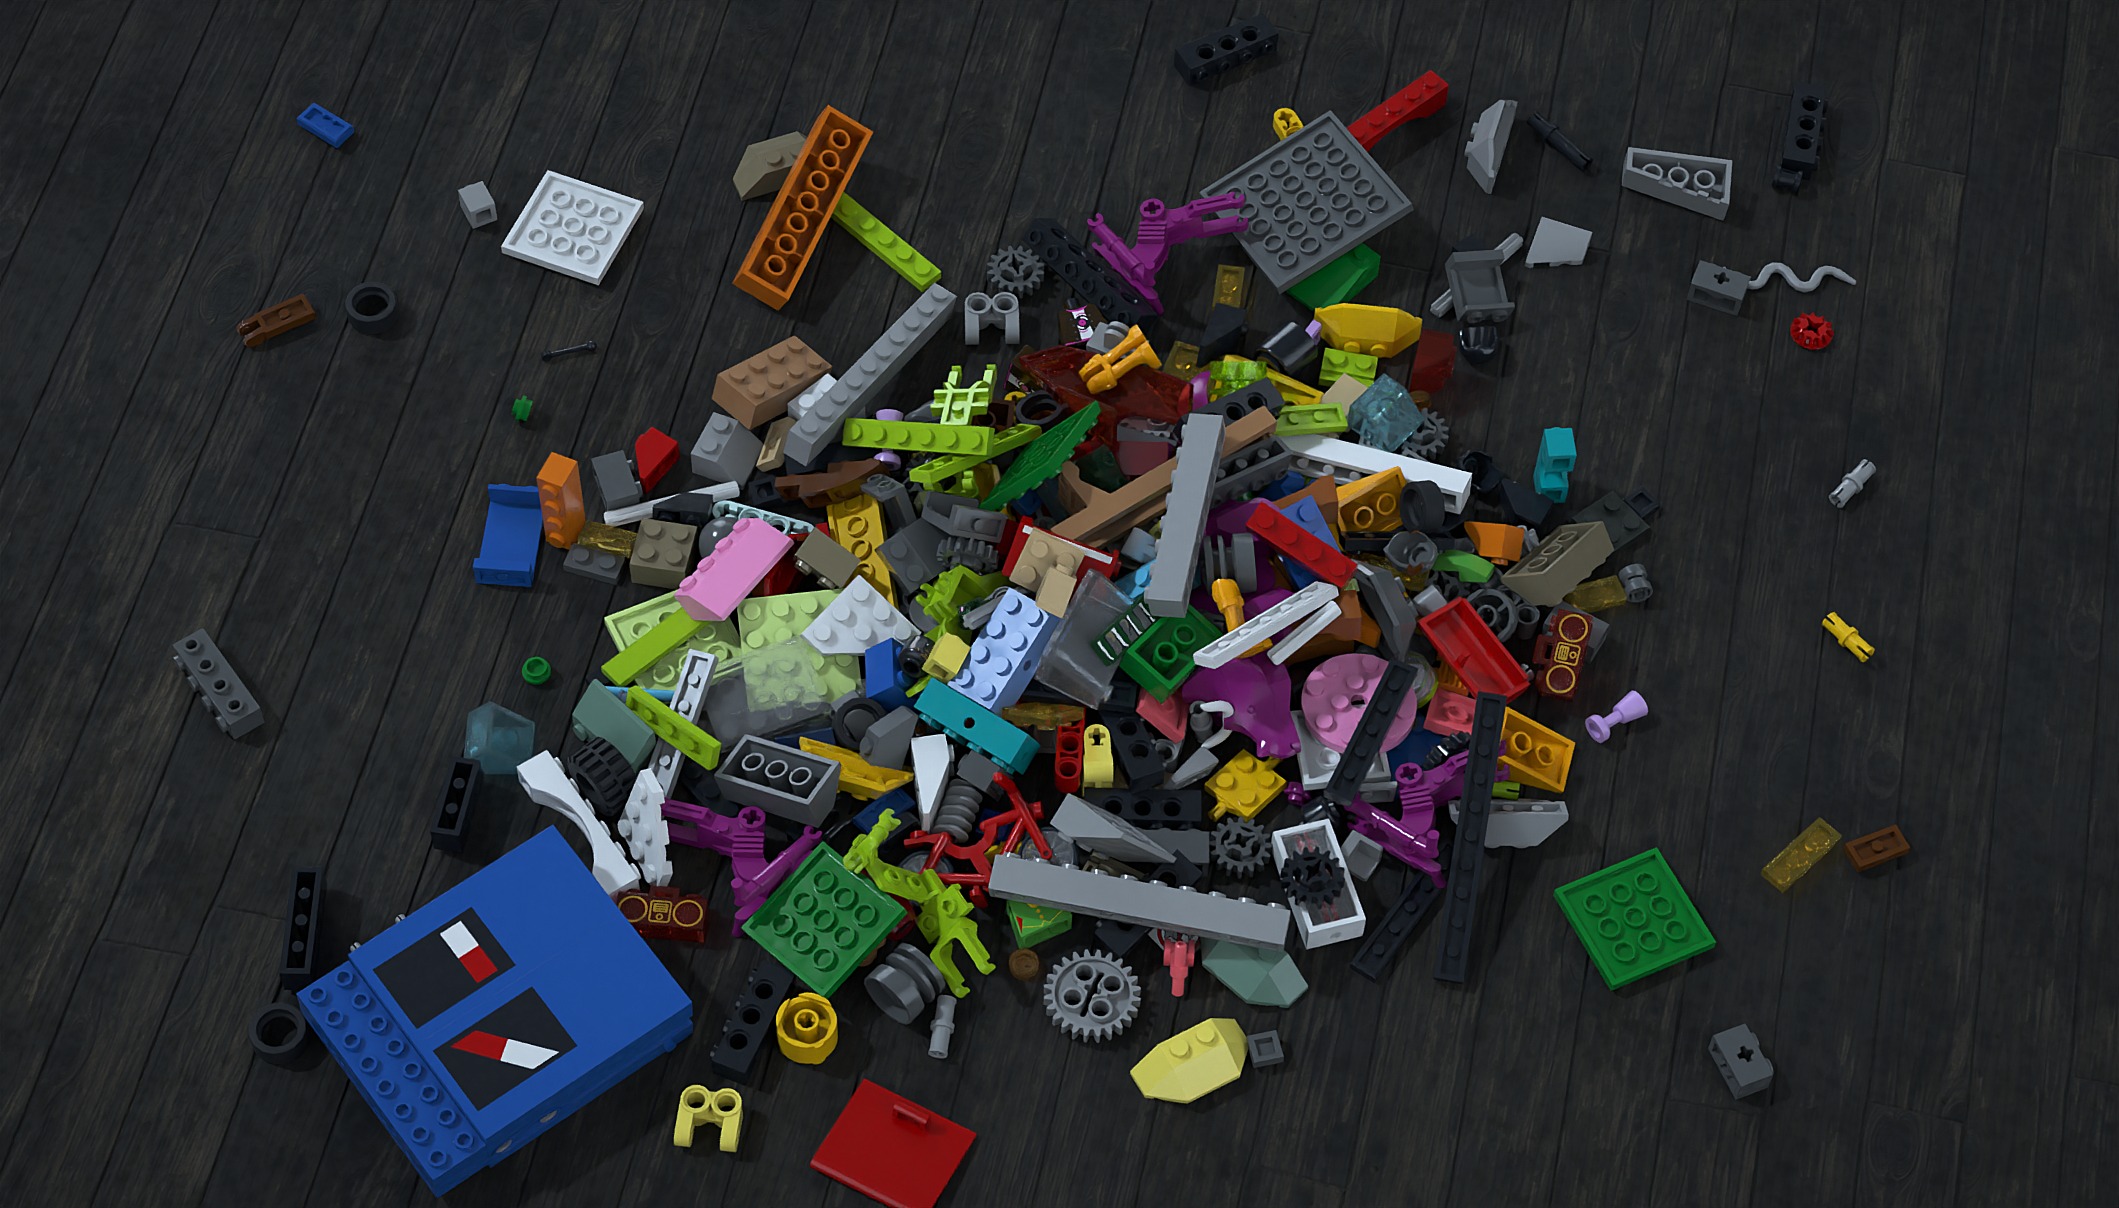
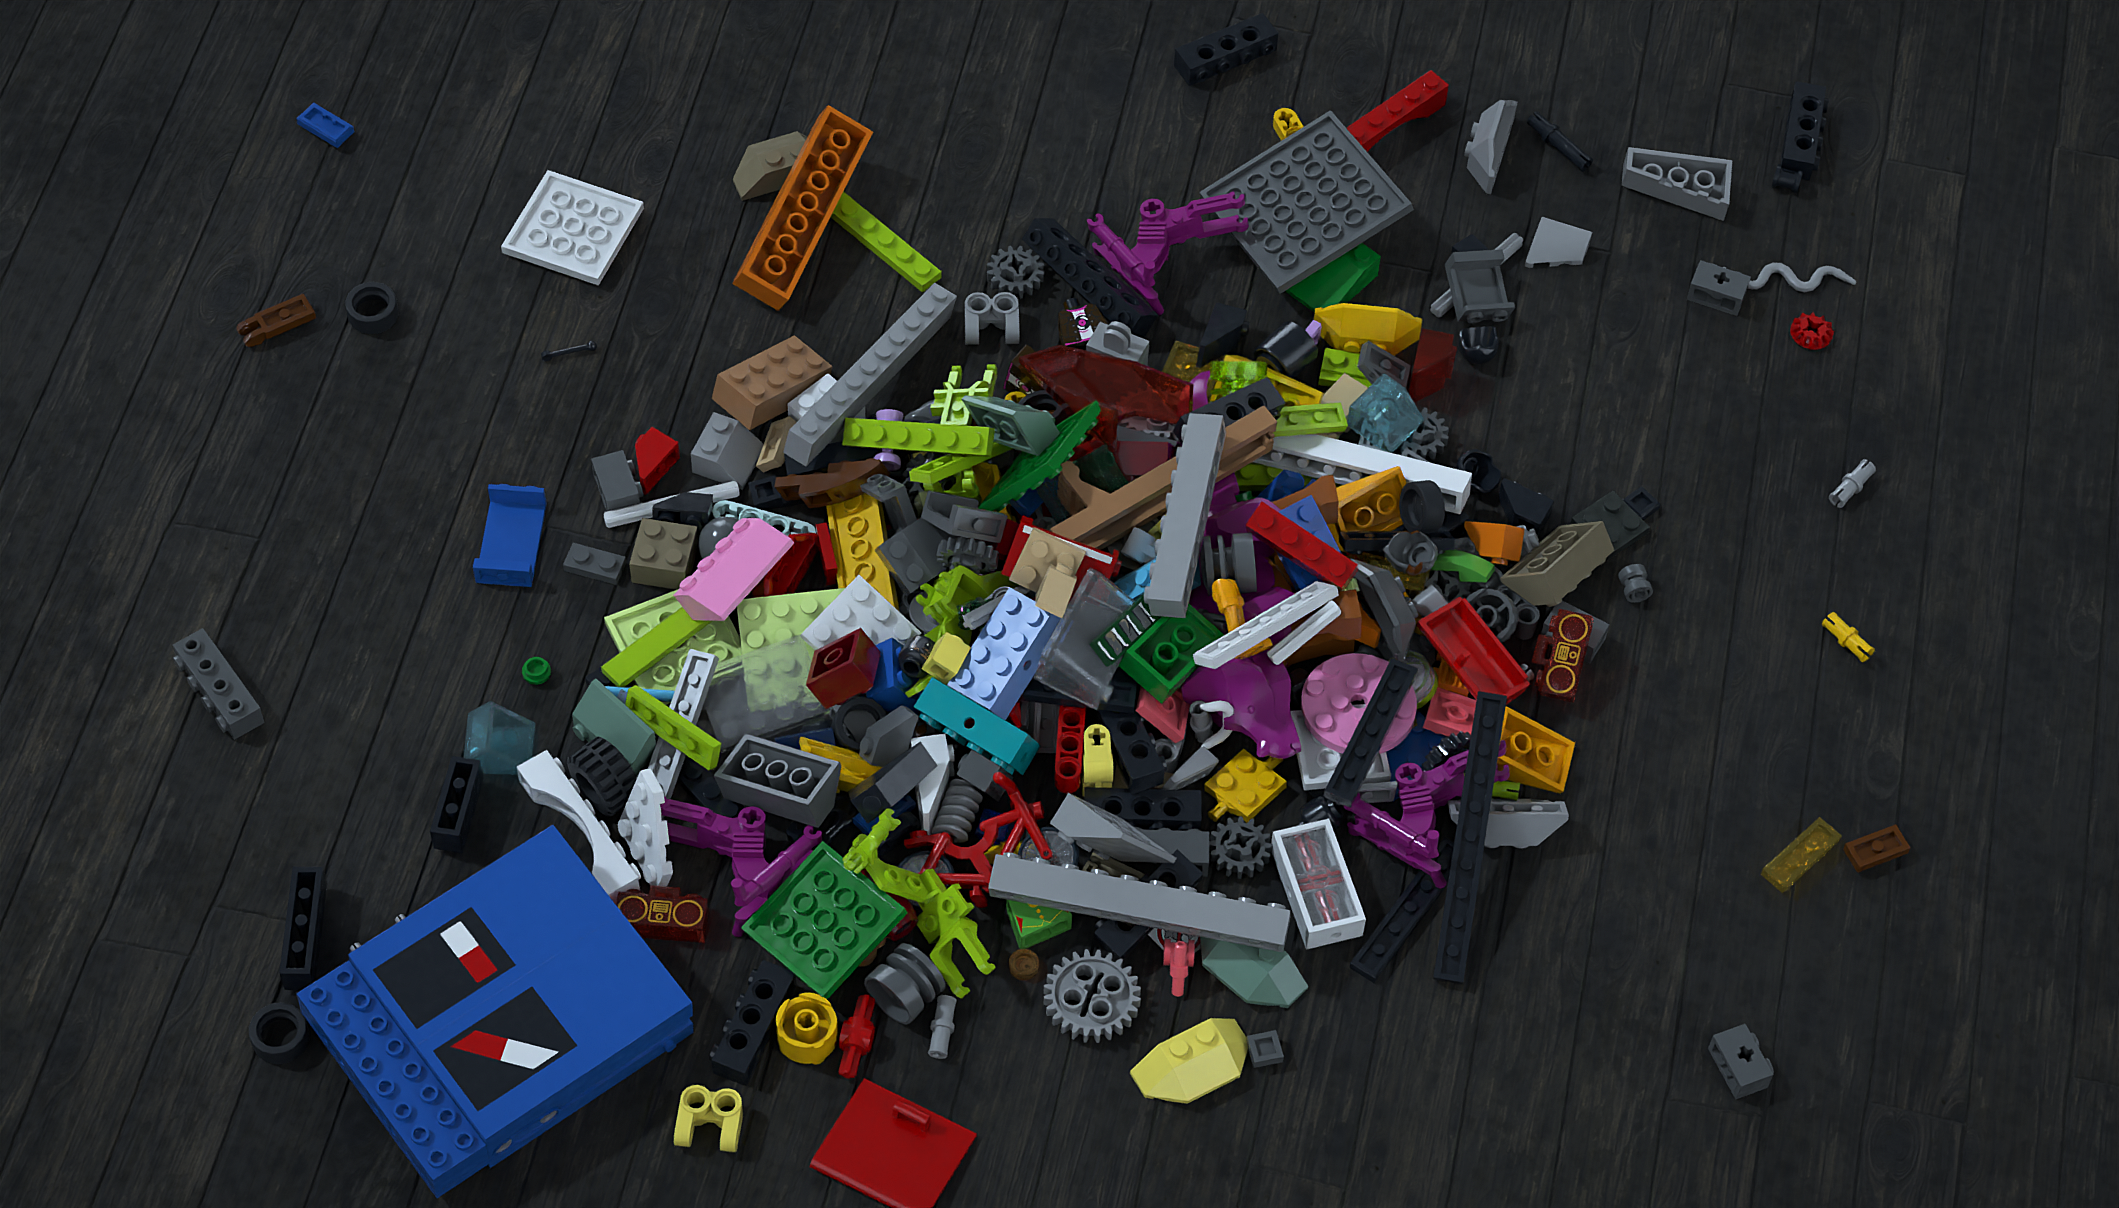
(477, 204): light grey brick -> none
(522, 408): green plate -> none
(561, 500): orange brick -> none
(607, 539): clear yellow plate -> none
(825, 560): dark tan brick -> none
(843, 668): none -> dark red brick
(856, 1036): none -> red axle
(891, 782): none -> black slope
(1013, 423): none -> sand green slope
(1042, 714): clear yellow plate -> none
(1103, 376): light orange piece -> none
(1228, 285): clear yellow plate -> none
(1250, 469): dark grey brick -> none
(1297, 794): magenta plate -> none
(1319, 887): black gear -> none
(1361, 855): light grey panel -> none
(1376, 361): none -> dark grey wing
(1421, 399): clear orange tile -> none
(1554, 459): teal arch -> none
(1597, 595): clear yellow plate -> none
(1626, 710): lavender piece -> none
(1634, 918): green plate -> none

